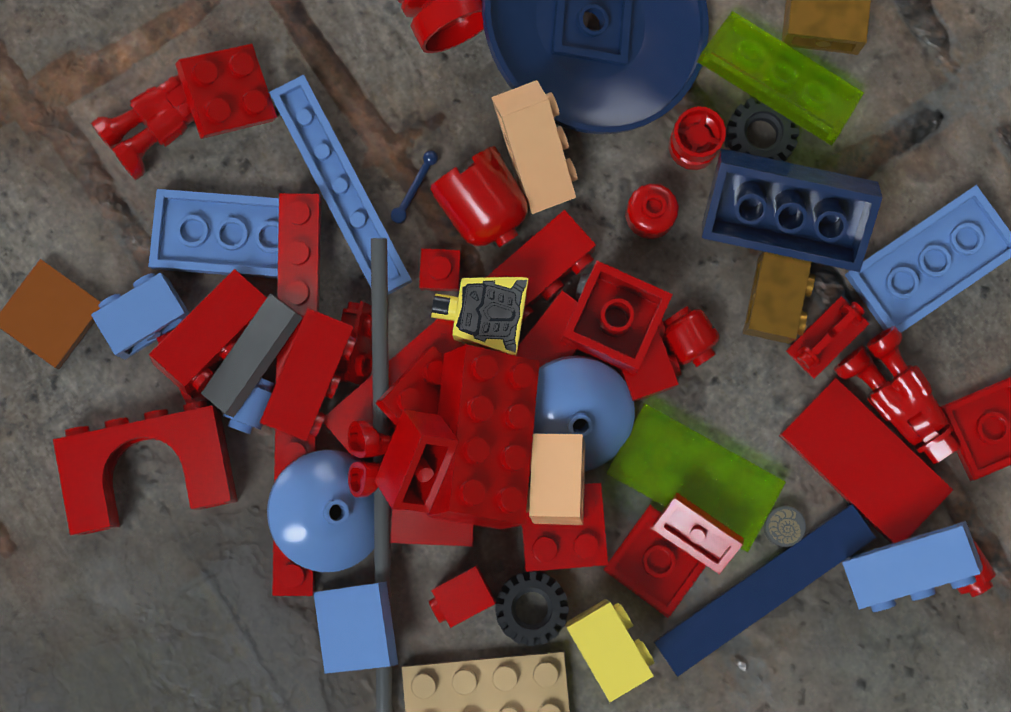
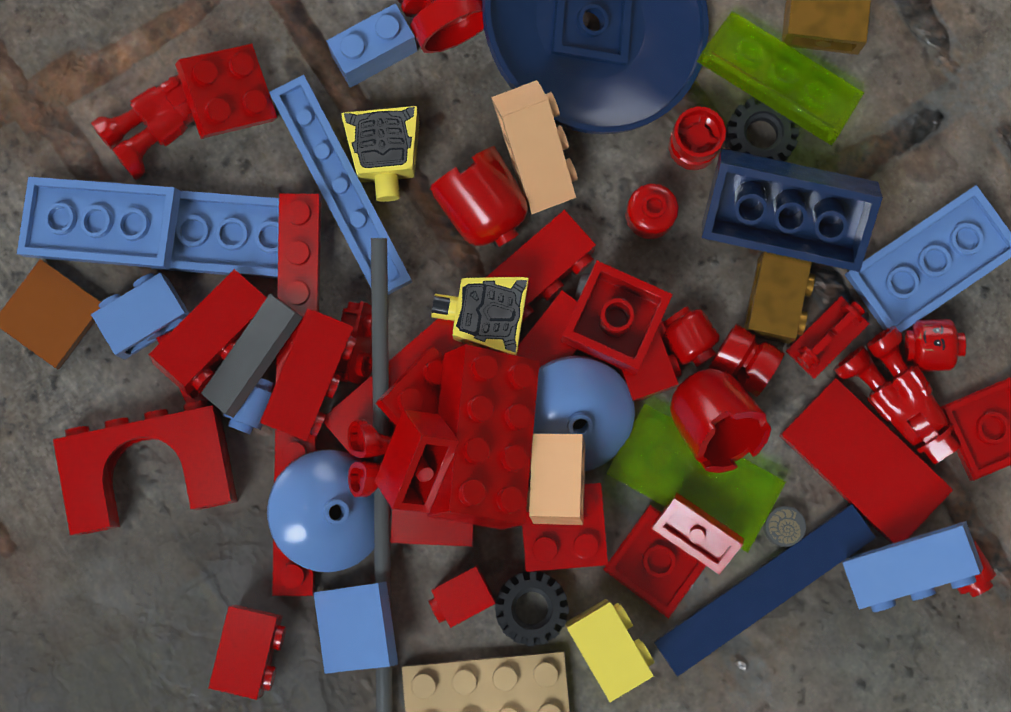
(99, 222): none -> medium blue plate
(247, 652): none -> red brick
(372, 45): none -> medium blue brick
(383, 147): none -> torso
(398, 214): dark blue hinge -> none
(440, 270): red plate -> none
(718, 419): none -> red cylinder
(746, 360): none -> red wheel
(934, 345): none -> red head

